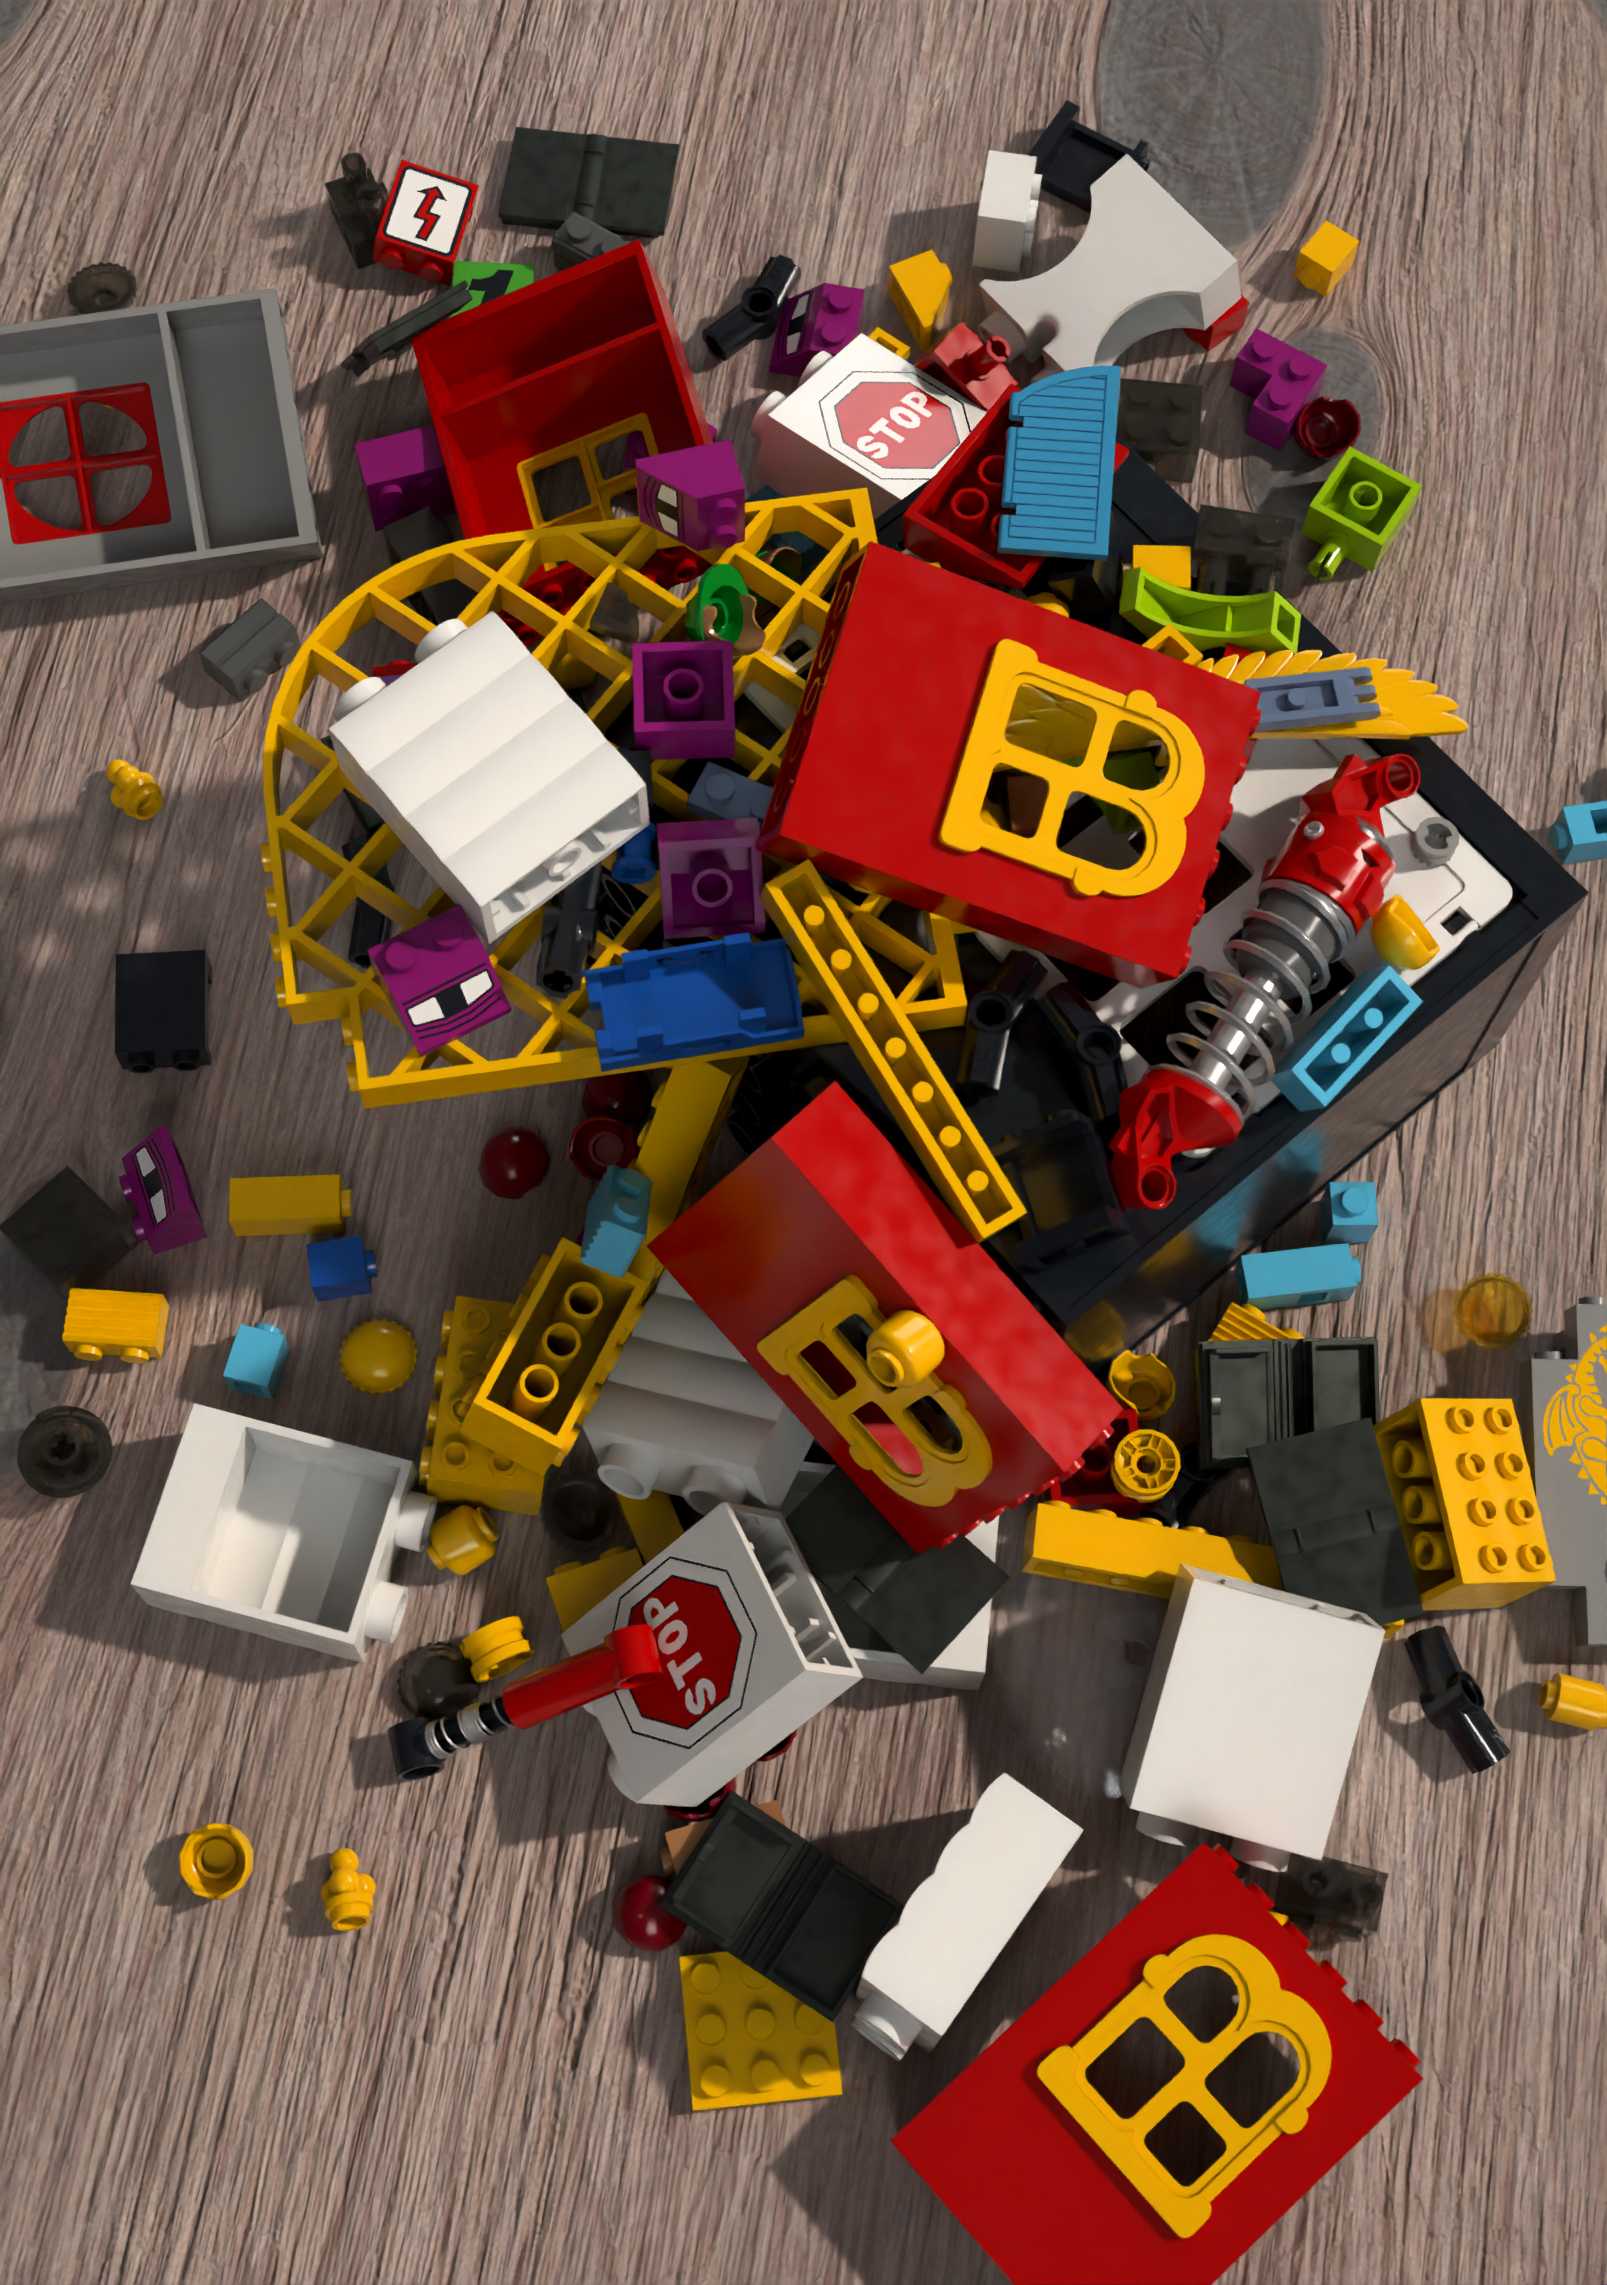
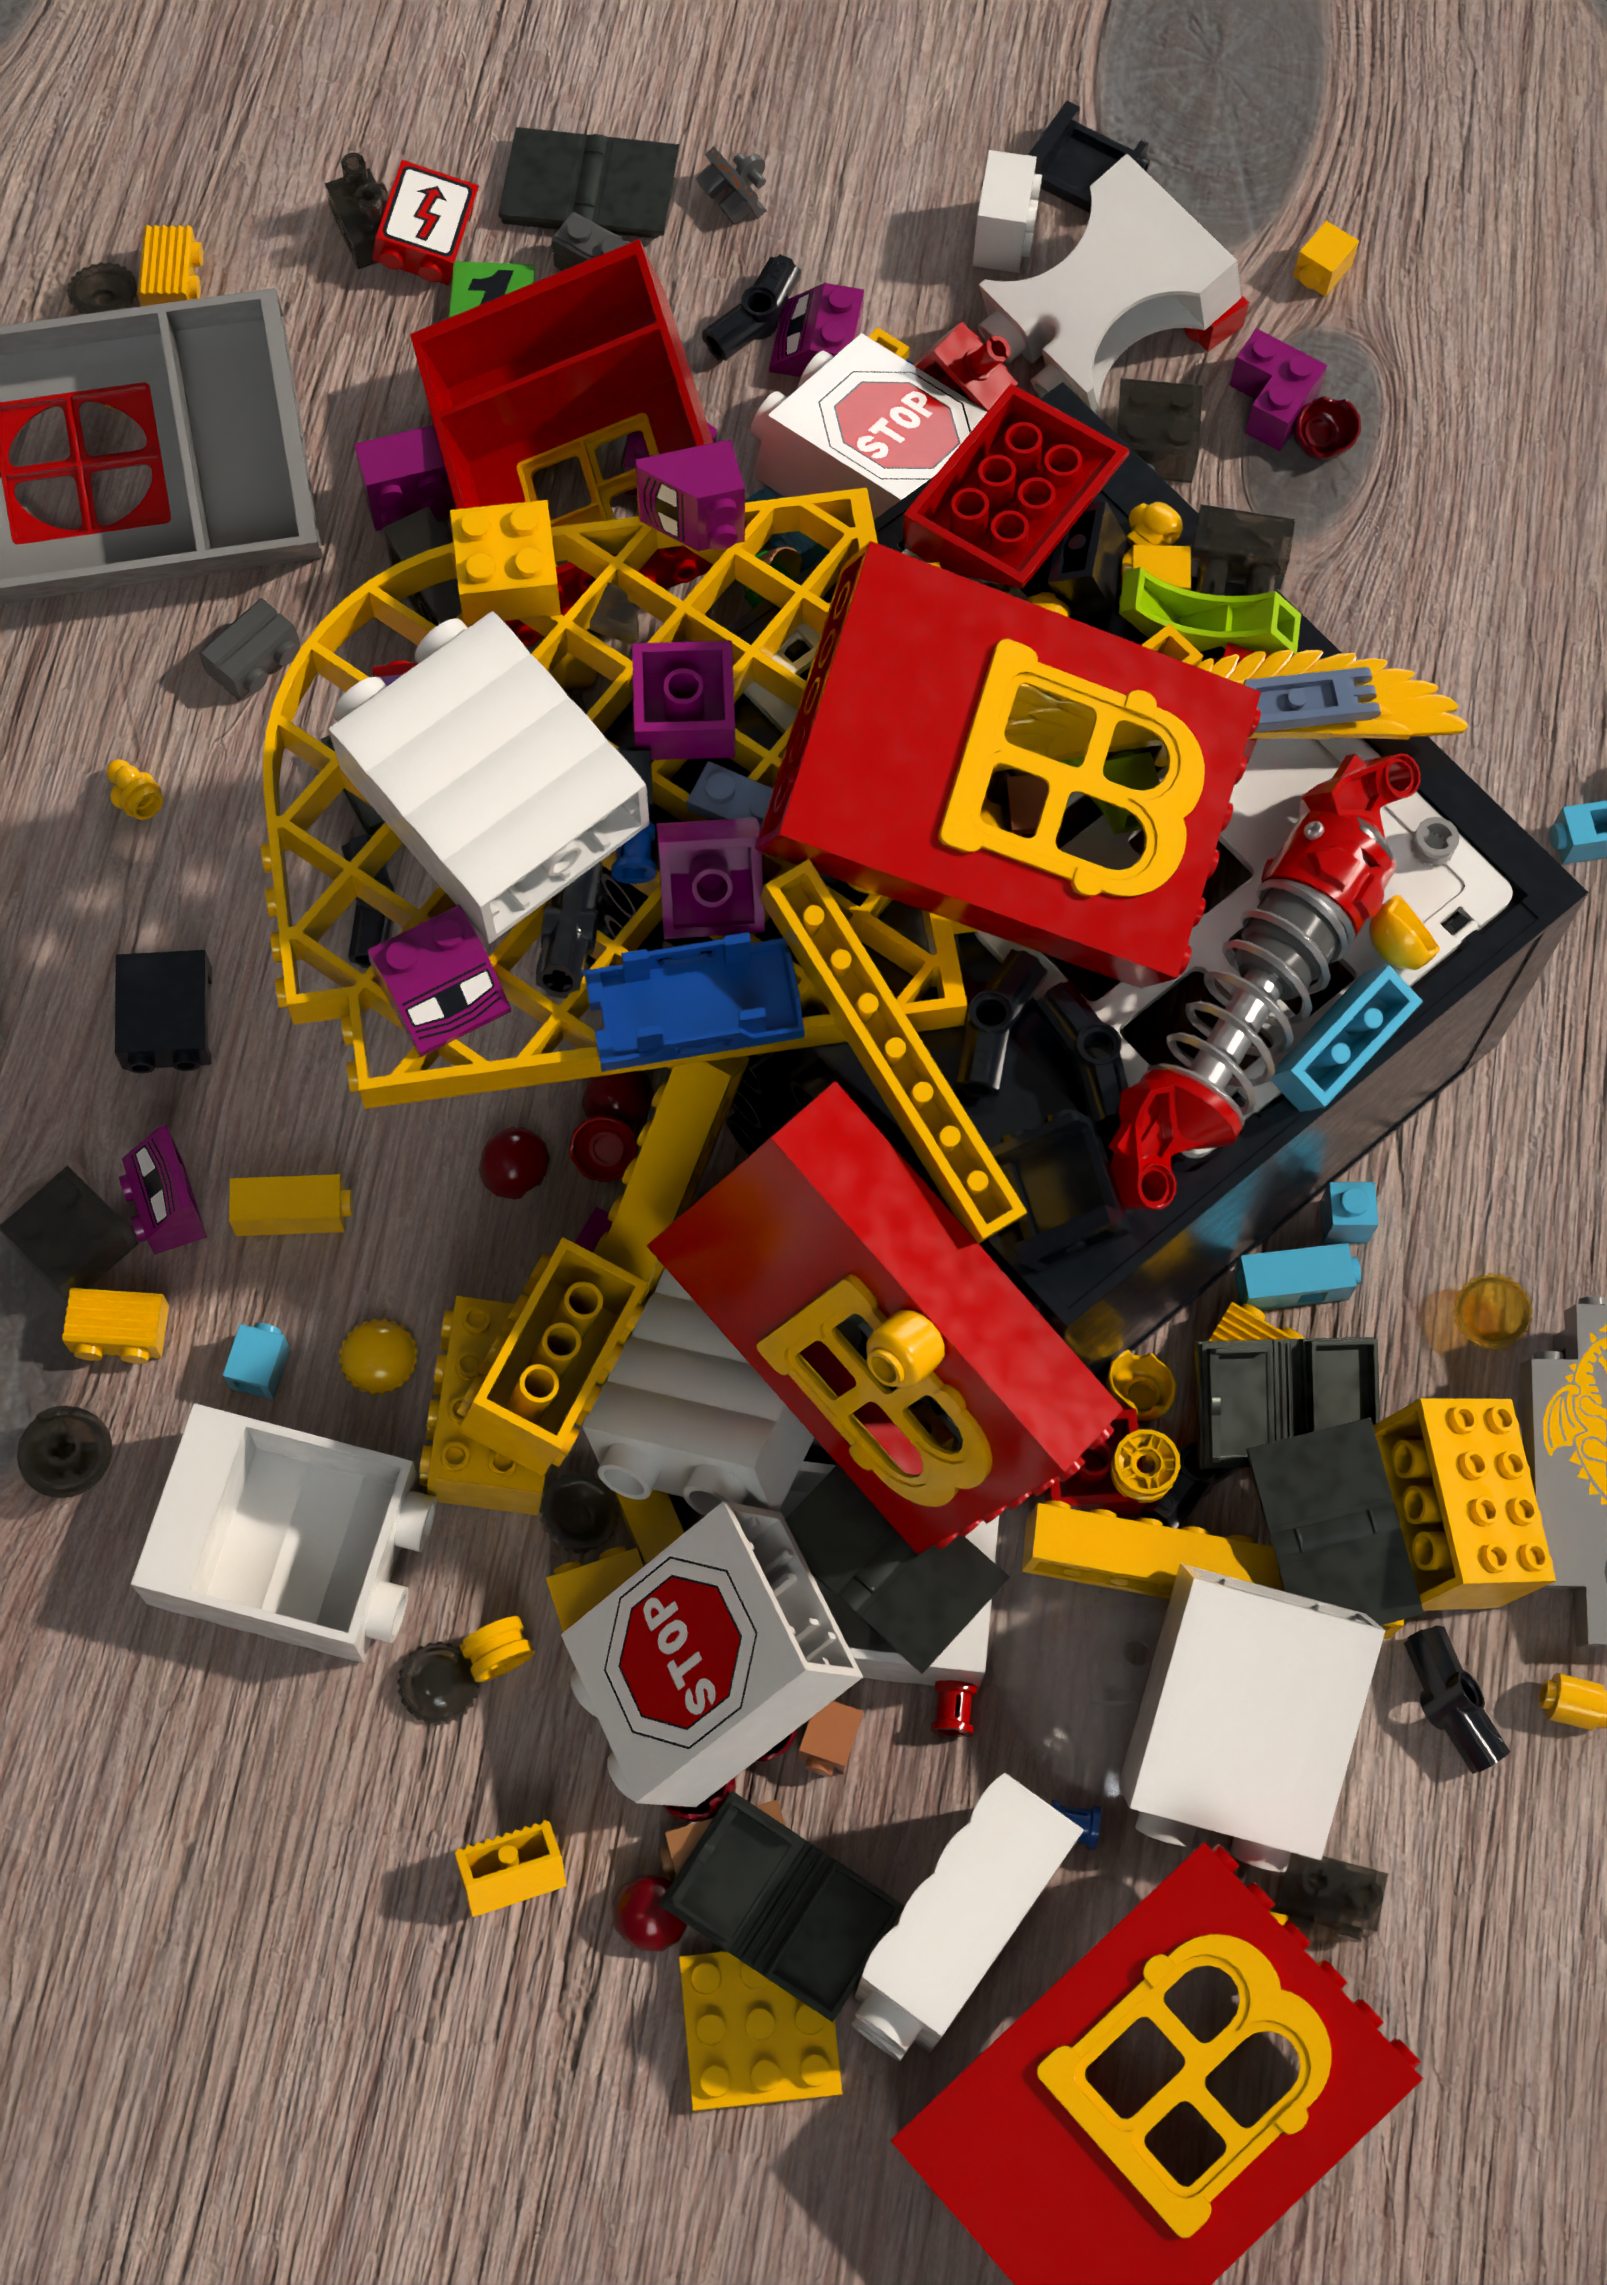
(169, 265): none -> yellow brick
(216, 1860): yellow hair -> none
(341, 1268): blue brick -> none
(347, 1893): yellow piece -> none
(399, 332): pearl dark grey piece -> none
(462, 1540): yellow head -> none
(505, 561): none -> yellow brick
(510, 1868): none -> yellow brick
(616, 1220): medium azure brick -> none
(622, 1662): red piece -> none
(721, 174): none -> dark grey hips
(724, 612): green piece -> none
(830, 1738): none -> nougat brick
(920, 294): yellow slope -> none
(953, 1708): none -> red bush
(1061, 465): dark azure piece -> none
(1086, 1819): none -> blue bush
(1152, 526): none -> yellow piece
(1358, 513): lime brick -> none

